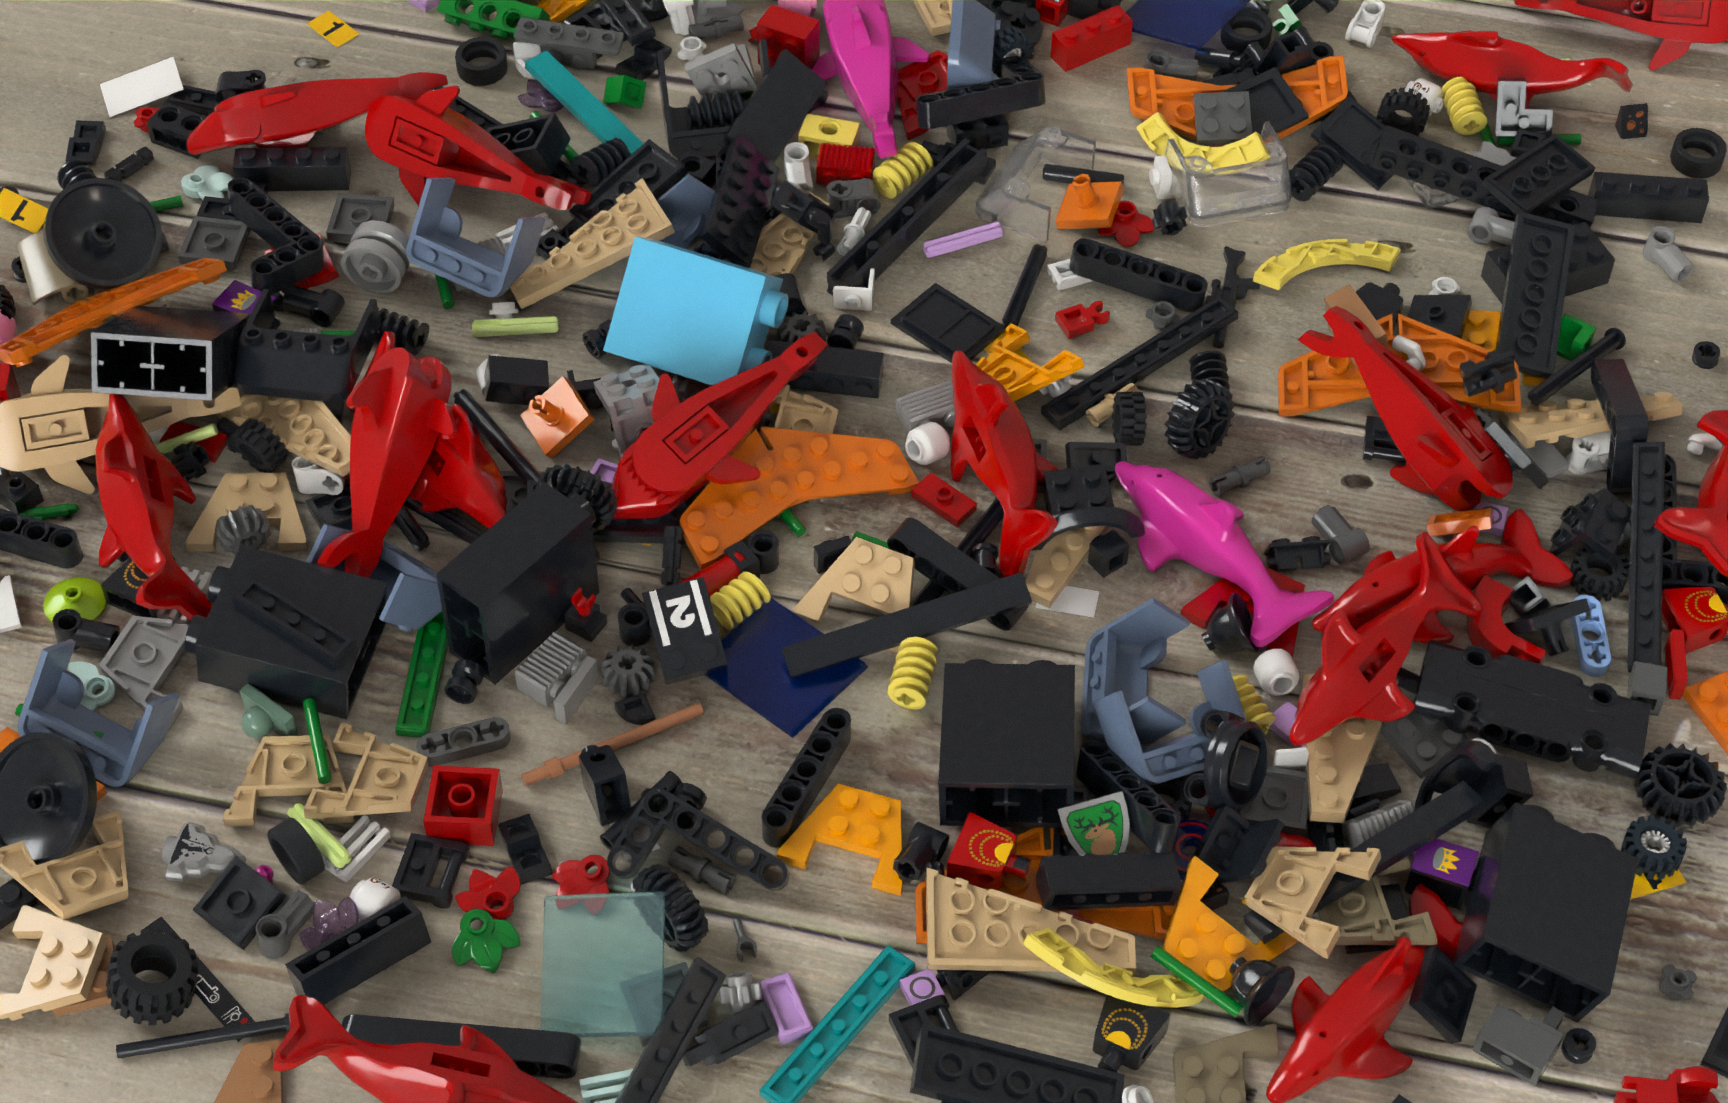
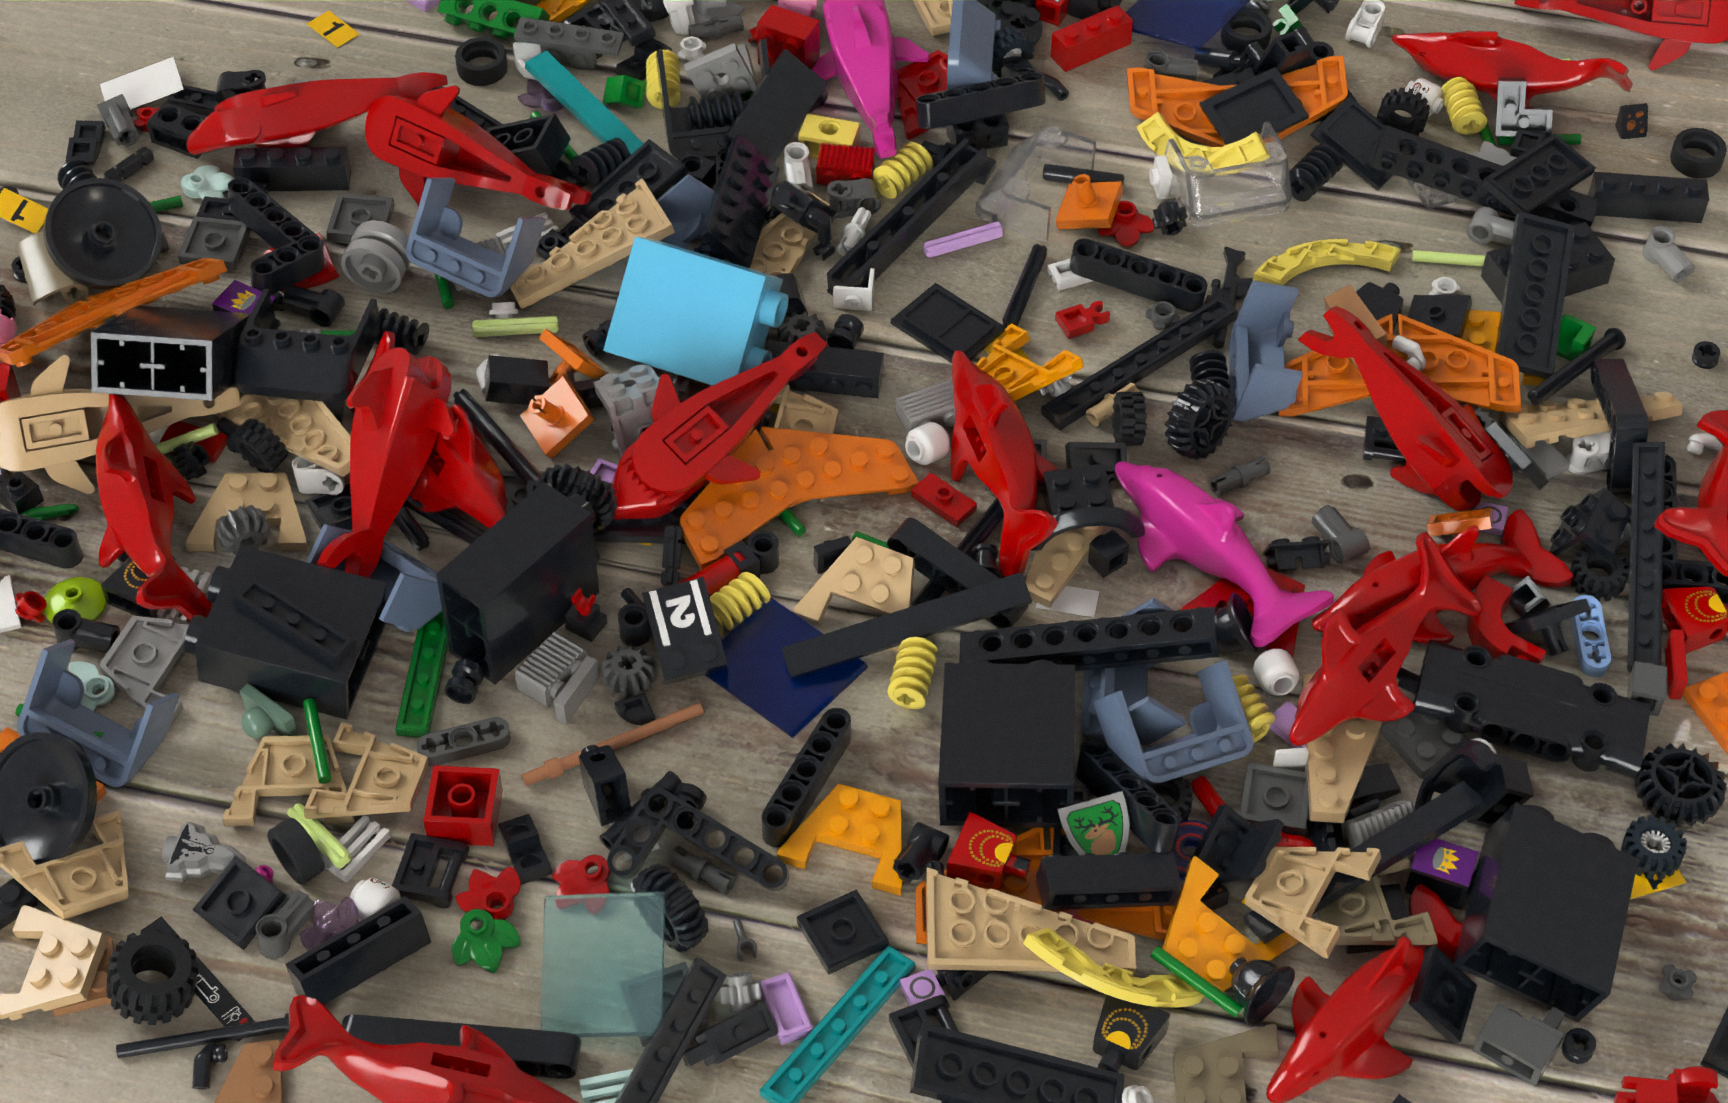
(30, 606): none -> red plate
(118, 117): none -> dark grey piece
(205, 1061): none -> black arm
(572, 358): none -> orange tile
(672, 69): none -> light yellow piece
(842, 931): none -> black plate
(1055, 87): none -> black arm
(1101, 641): none -> black brick
(1222, 117): dark grey plate -> none
(1233, 763): black piece -> none
(1257, 352): none -> sand blue windscreen
(1448, 258): none -> yellowish green bar
(1488, 374): black hips -> none

